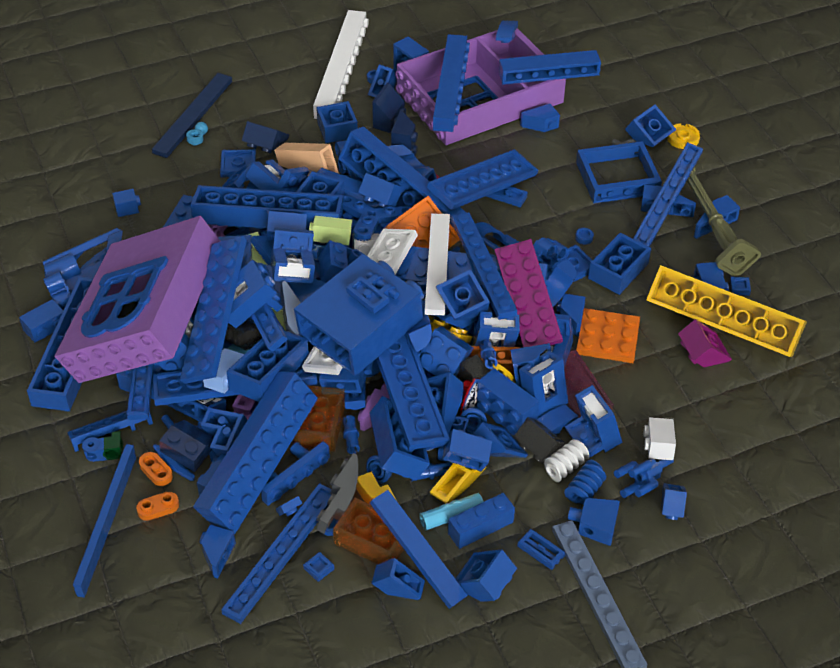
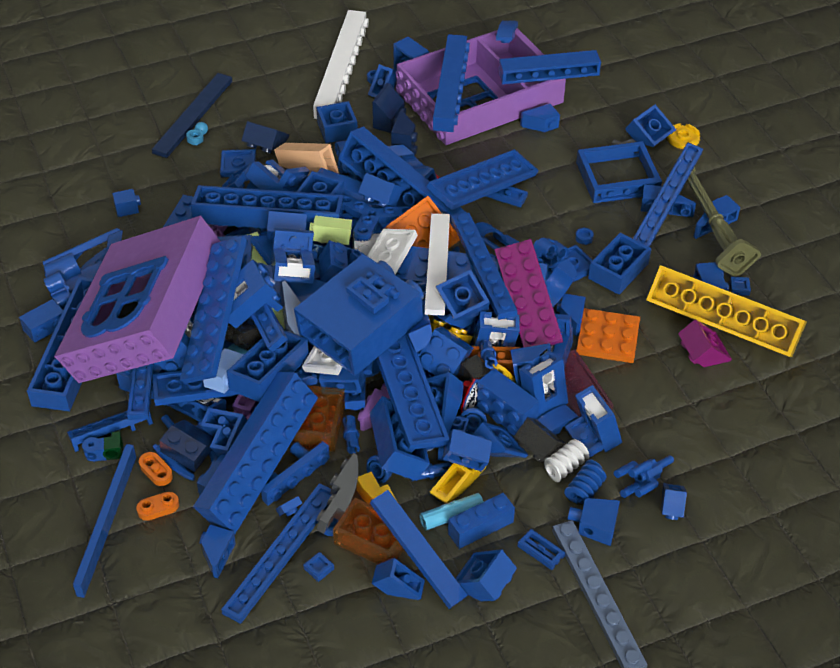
(660, 438): white piece -> none

